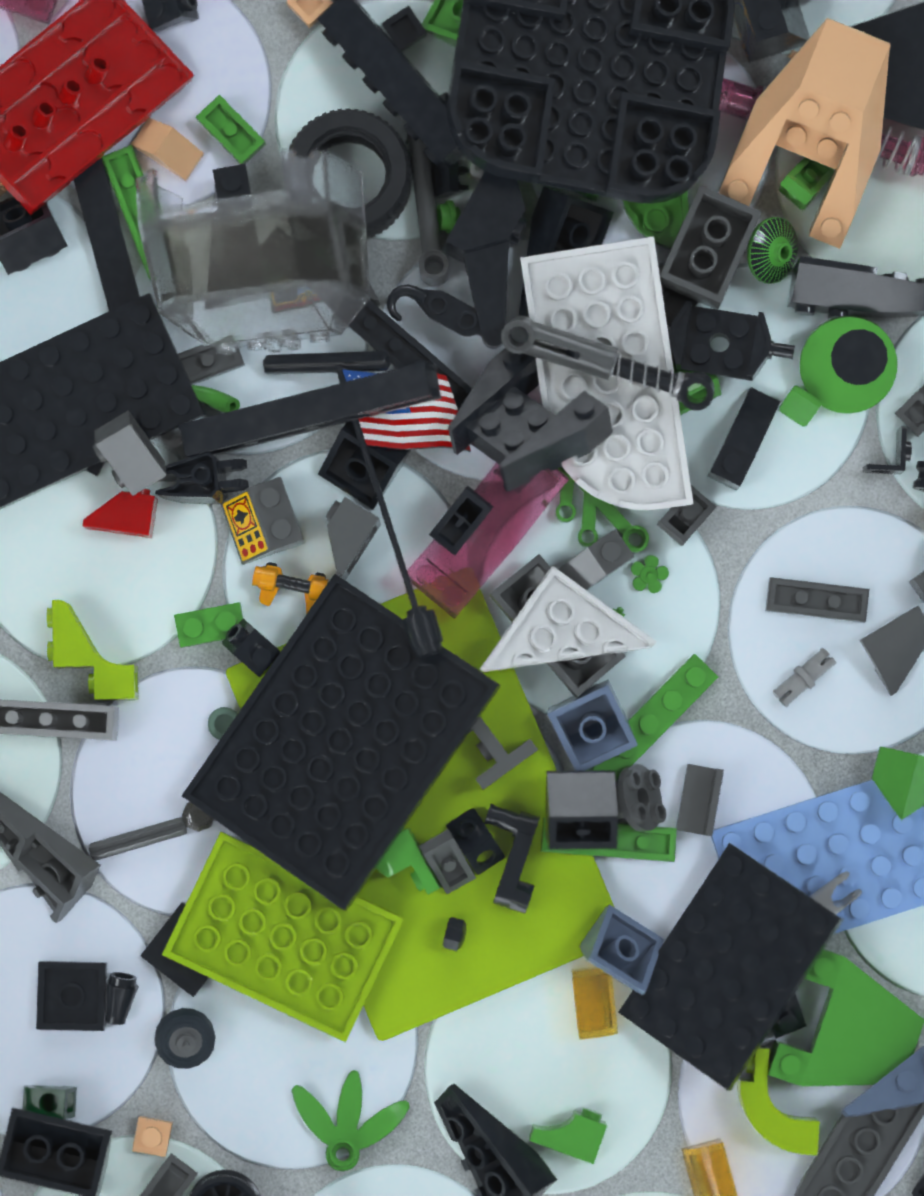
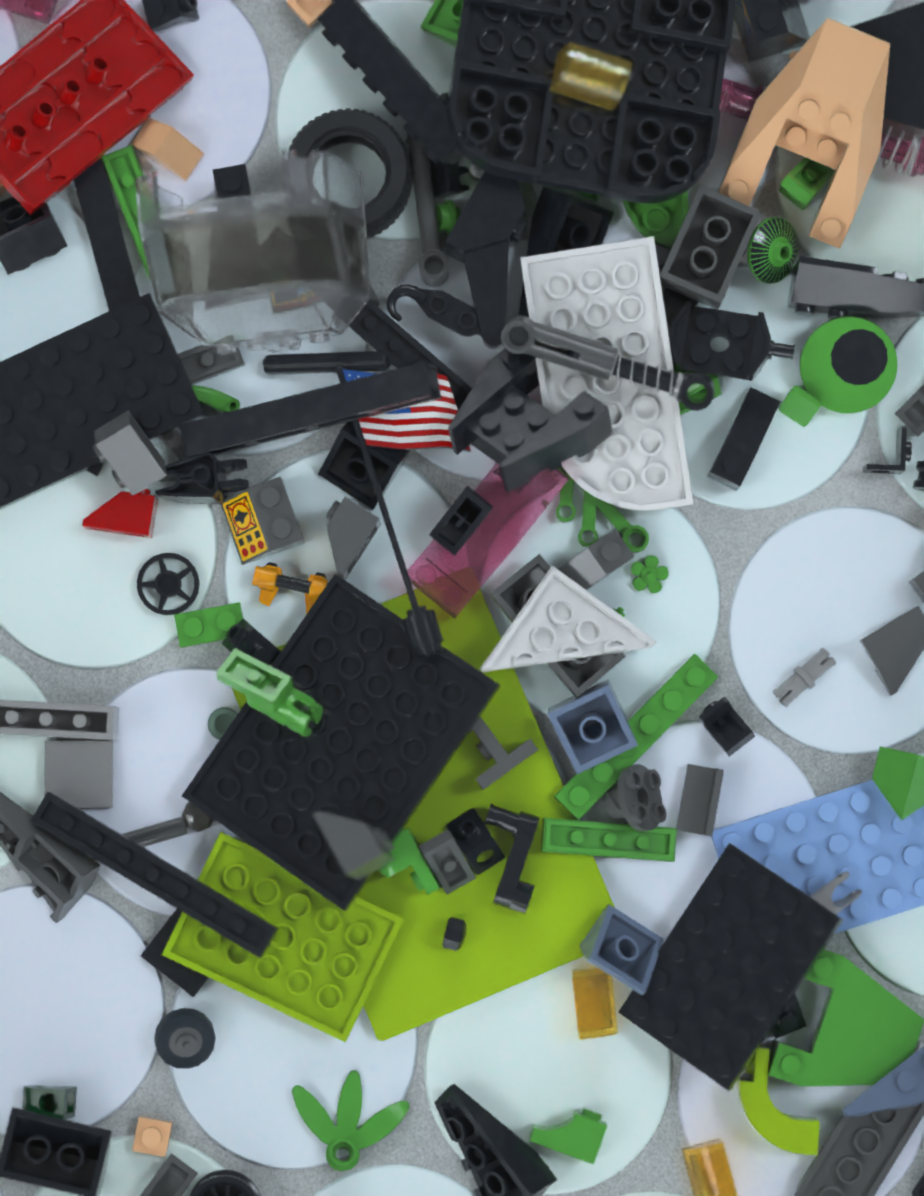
(71, 996): black tile -> none
(75, 649): lime arch -> none
(80, 772): none -> light grey tile
(120, 995): black cone -> none
(155, 874): none -> black plate
(168, 584): none -> black wheel
(230, 130): bright green plate -> none
(269, 692): none -> bright green plate
(356, 844): none -> dark grey slope
(404, 28): black plate -> none
(581, 810): slope -> none
(590, 76): none -> clear yellow brick
(685, 520): dark grey slope -> none
(726, 726): none -> black bracket
(817, 599): dark grey tile -> none

